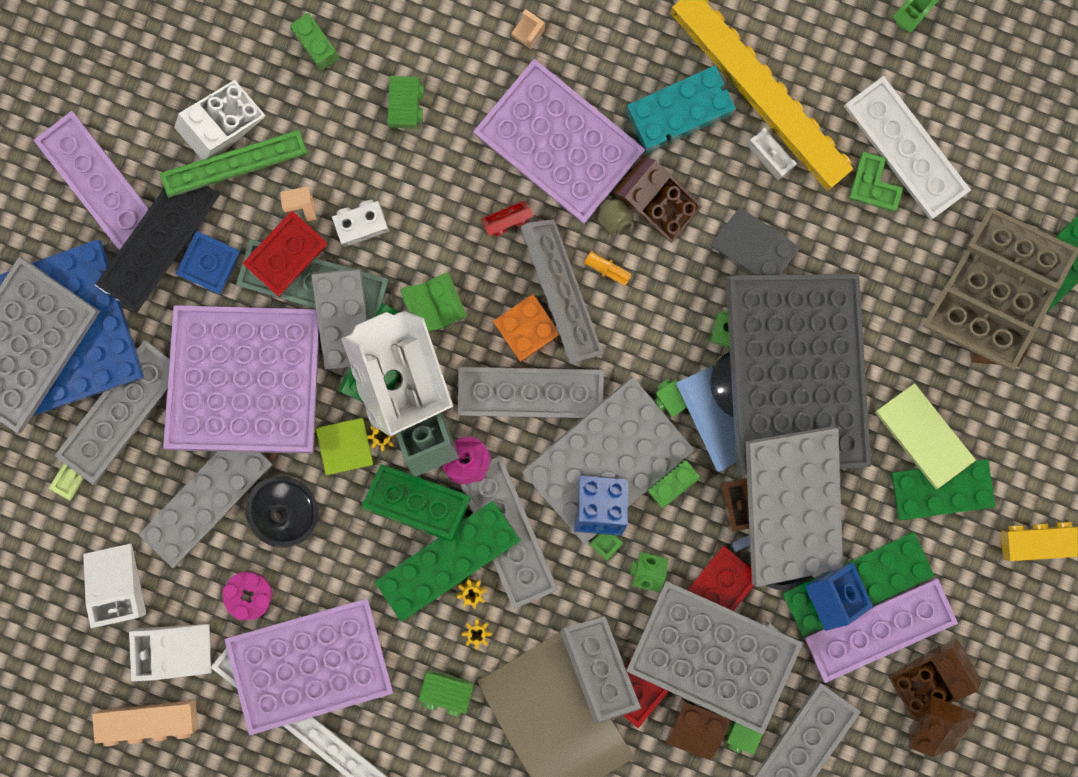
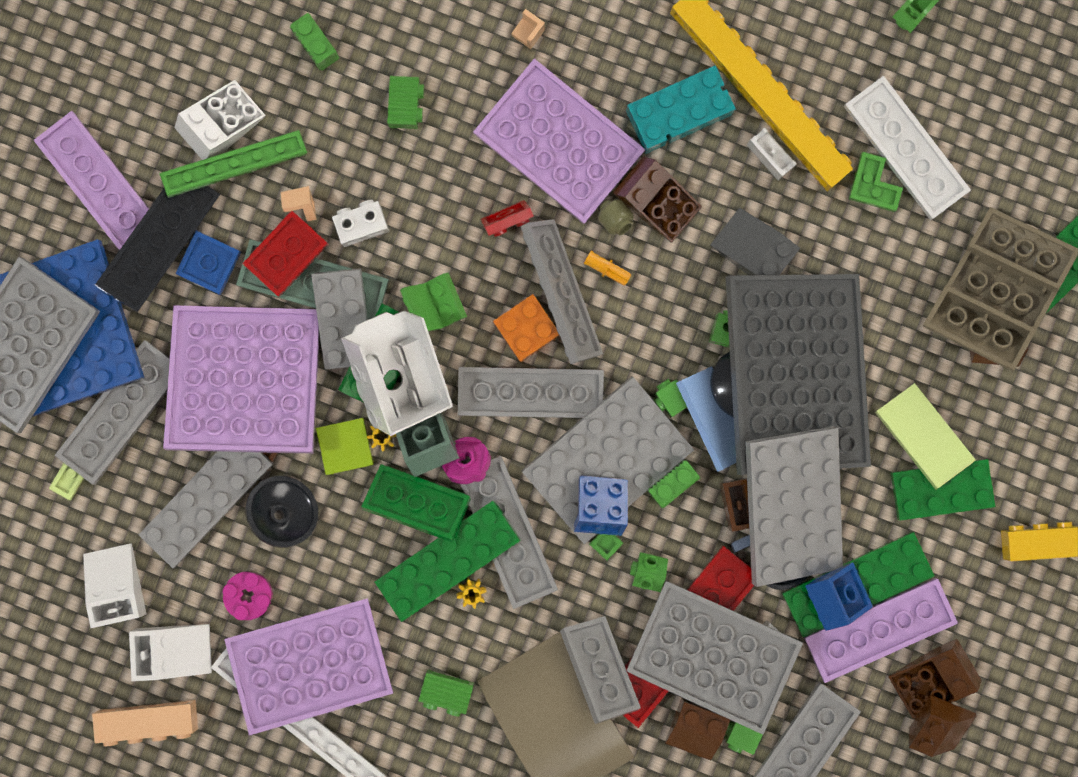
(477, 640): yellow gear -> none

